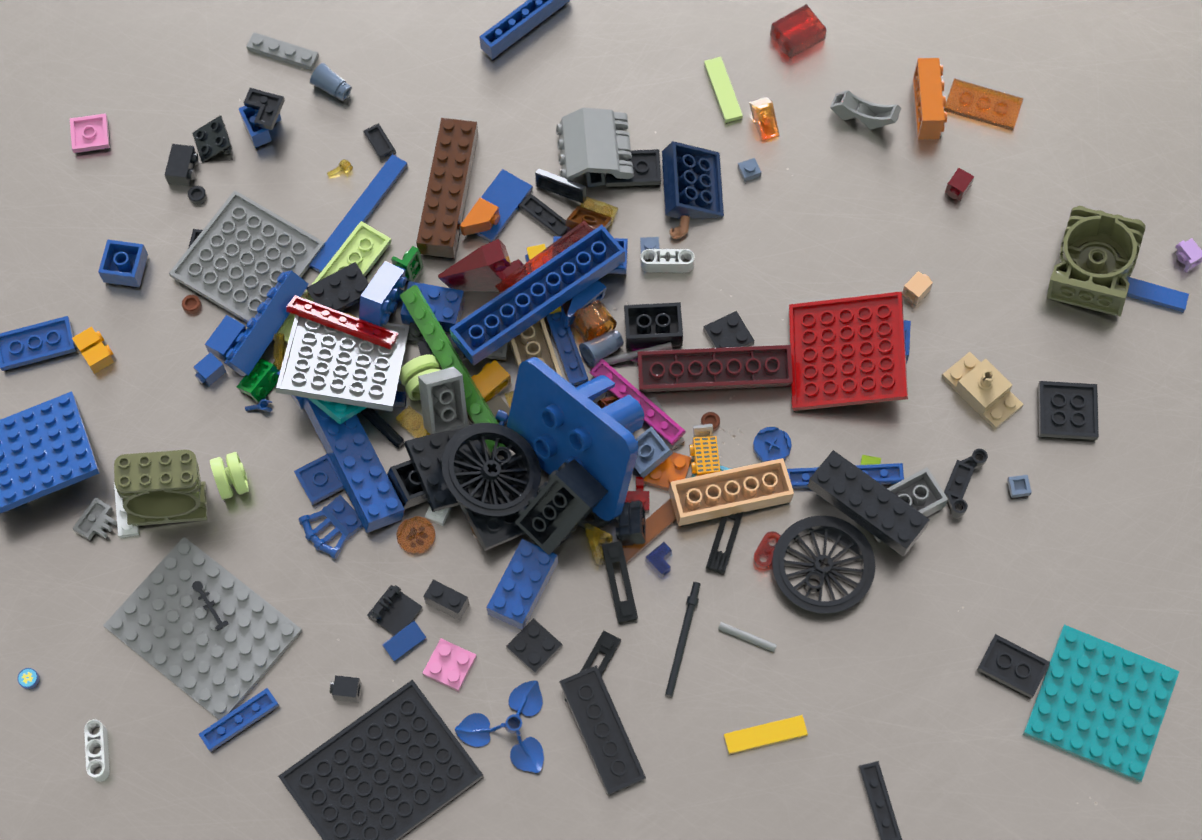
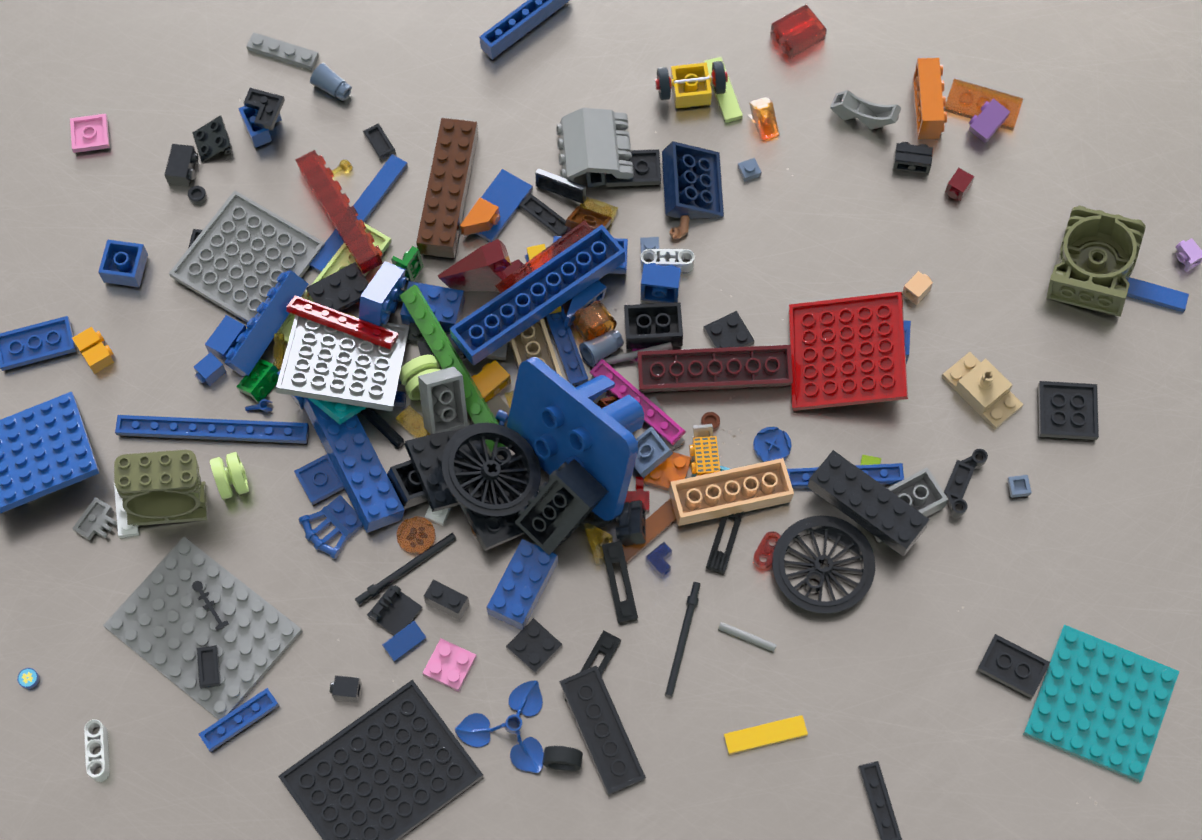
(191, 304): copper tile -> none
(208, 666): none -> black tile
(212, 429): none -> blue plate
(339, 212): none -> clear red brick
(373, 590): none -> black bar
(562, 758): none -> black tyre
(660, 283): none -> blue brick
(691, 83): none -> yellow brick
(913, 157): none -> black brick
(989, 120): none -> medium lavender brick

